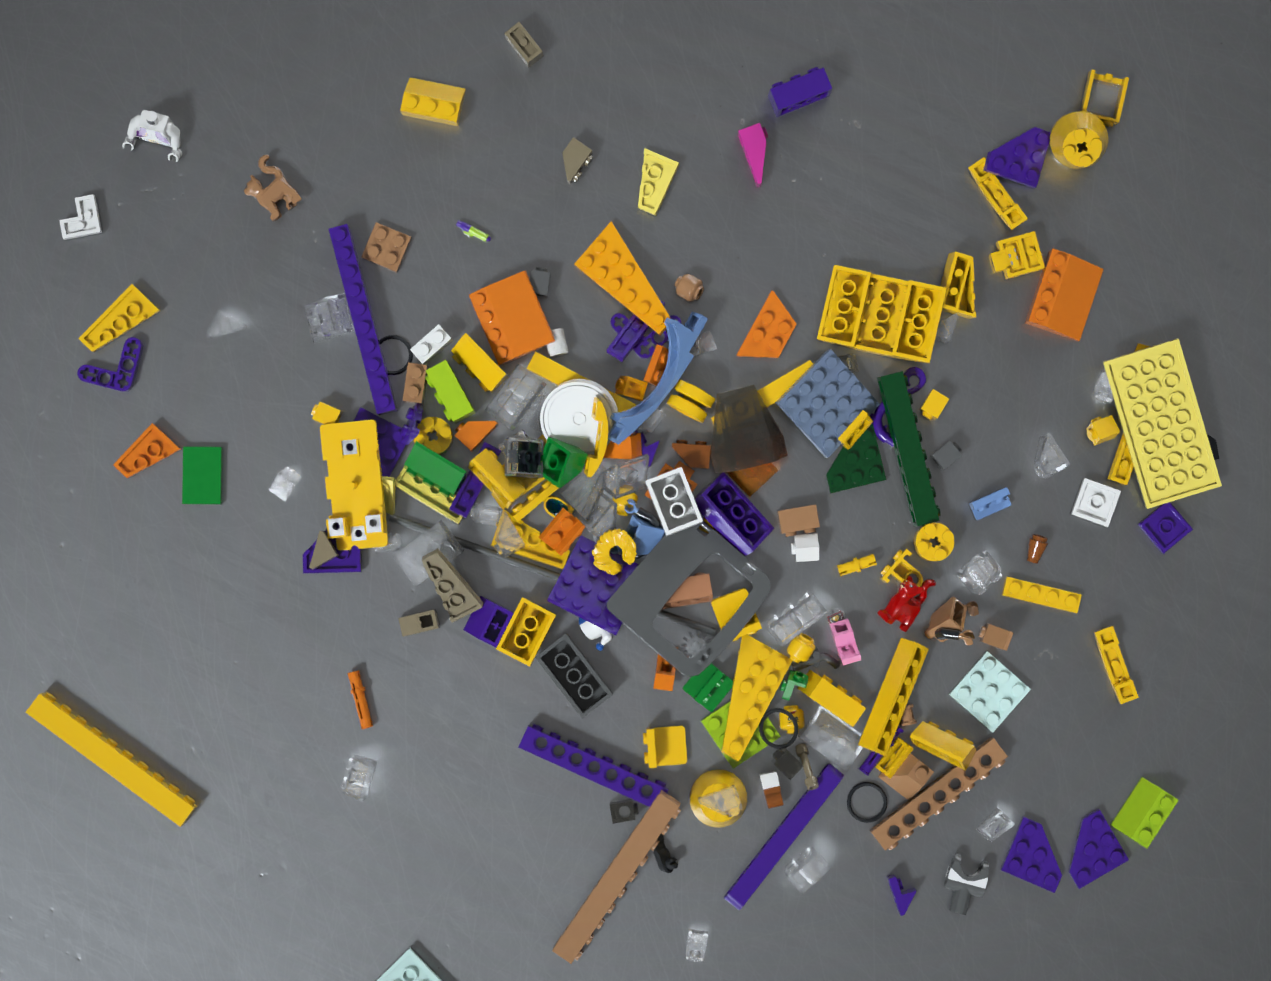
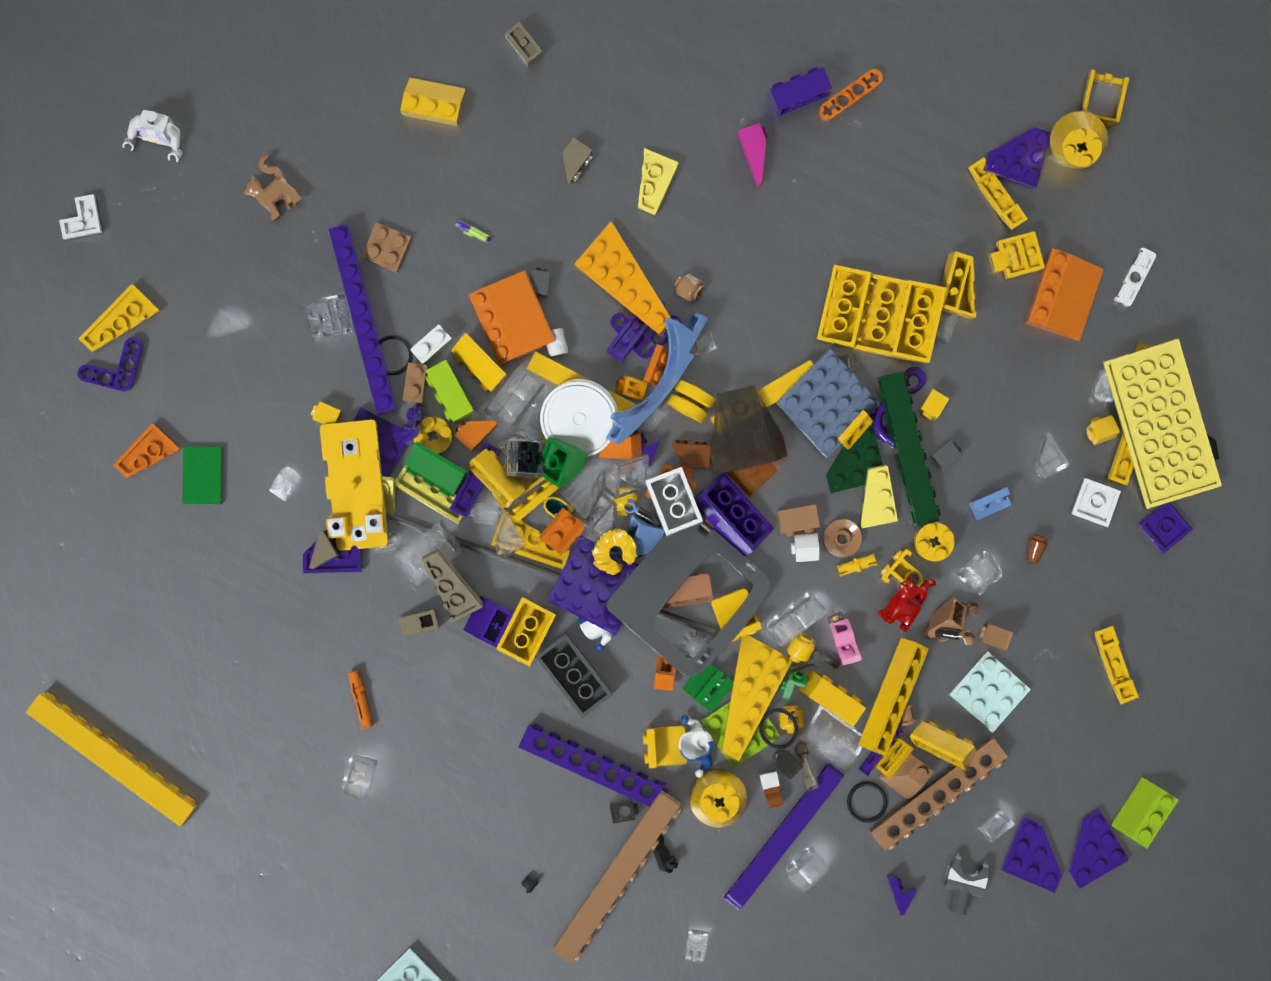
(529, 884): none -> black piece
(594, 460): yellow slope -> none
(696, 745): none -> white piece
(723, 801): clear slope -> none
(769, 330): orange wing -> none
(849, 93): none -> orange beam
(849, 530): none -> medium nougat dish
(878, 498): none -> light yellow wing
(1041, 594): yellow plate -> none
(1141, 266): none -> white piece

